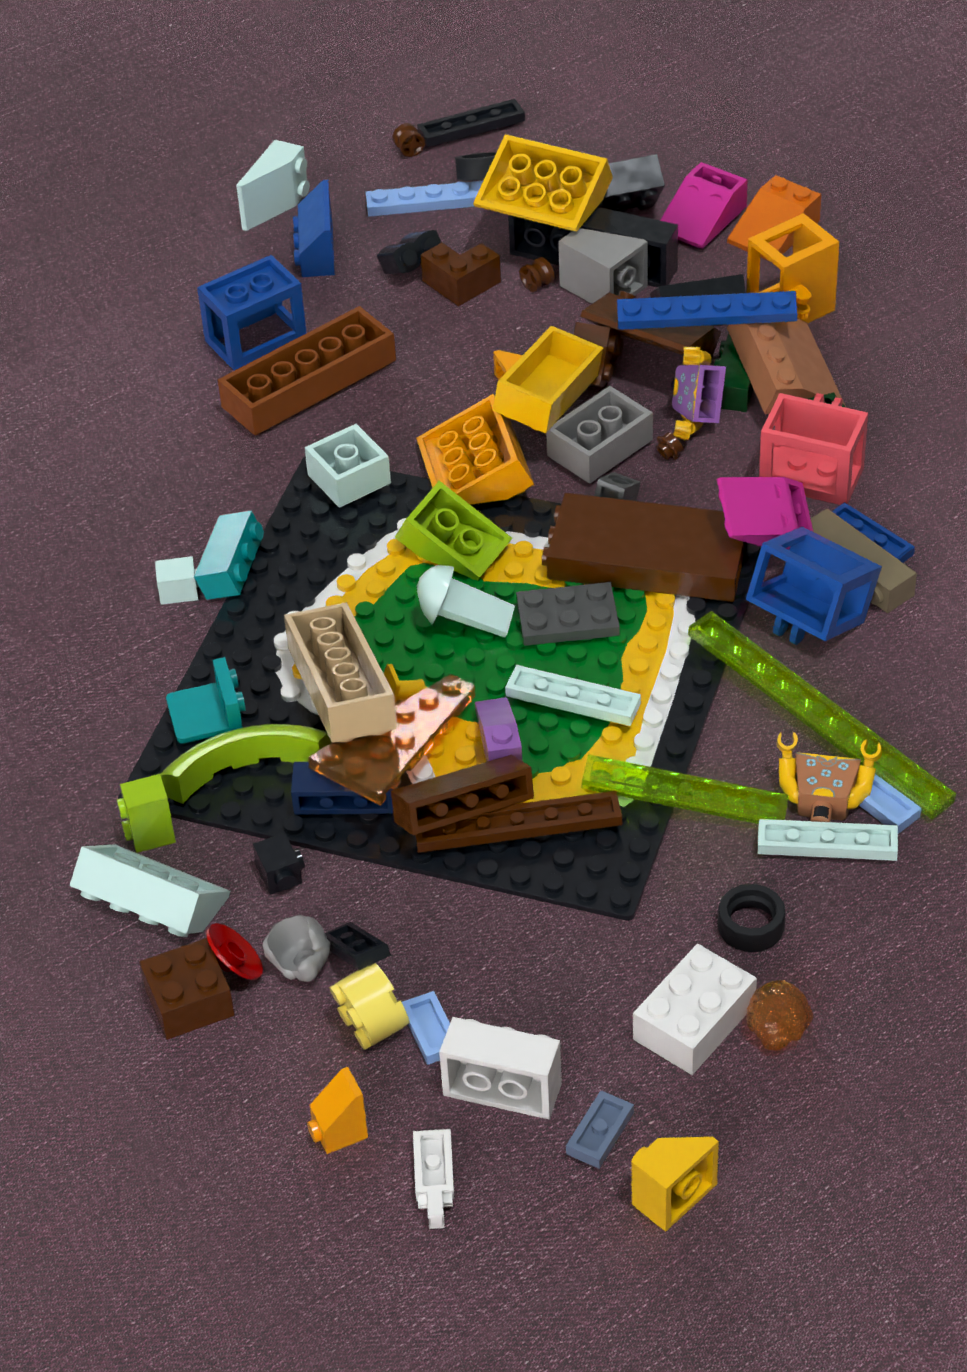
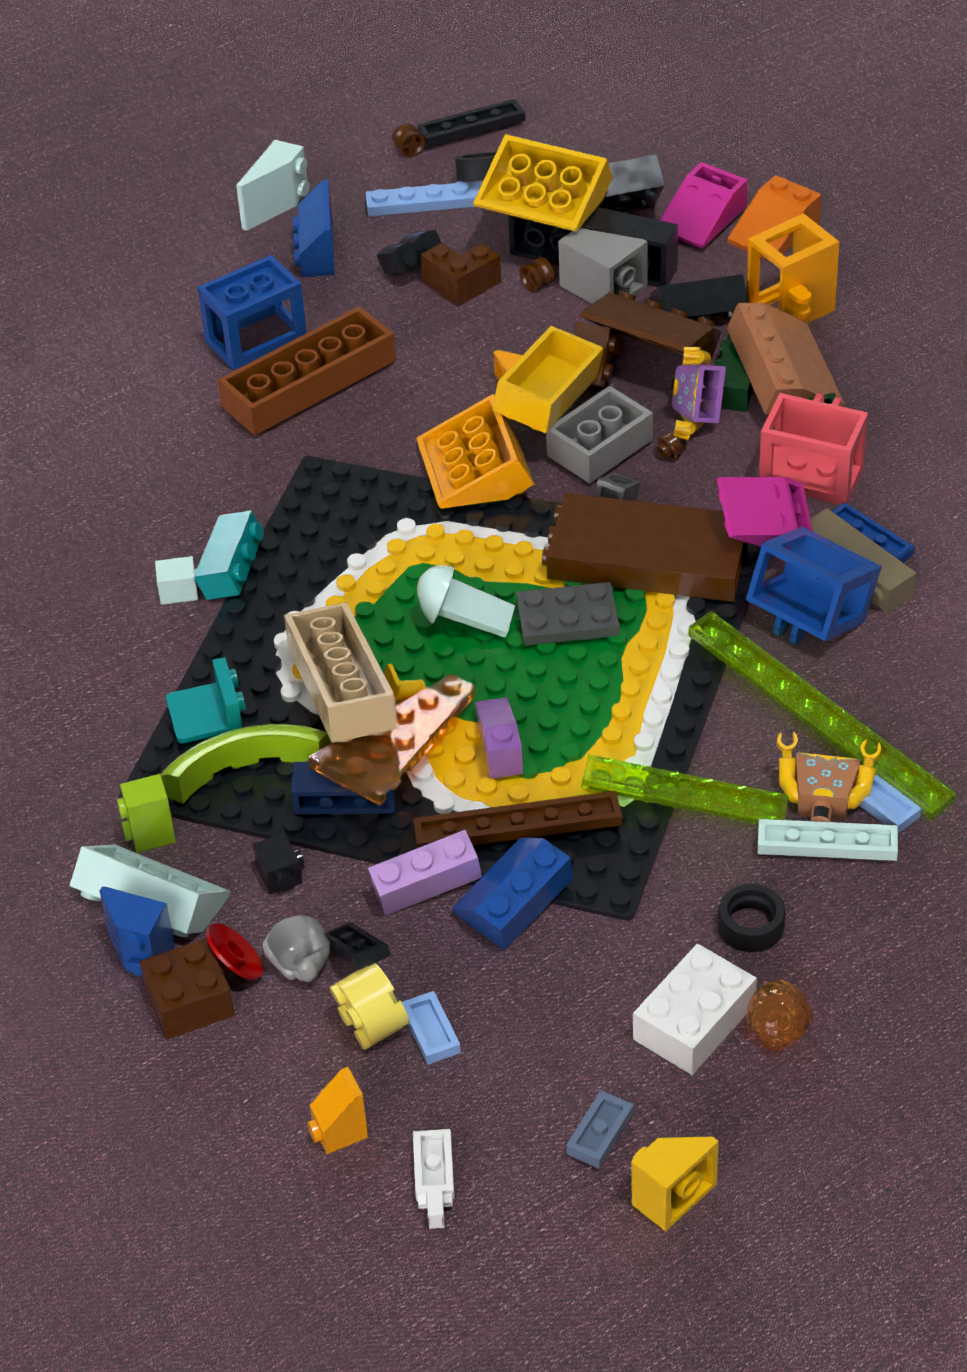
(136, 926): none -> blue slope
(347, 465): light aqua brick -> none
(425, 872): none -> lavender brick
(452, 533): lime slope -> none
(462, 794): reddish brown brick -> none
(501, 1067): white brick -> none
(515, 890): none -> blue slope
(573, 695): light aqua plate -> none
(707, 310): blue plate -> none

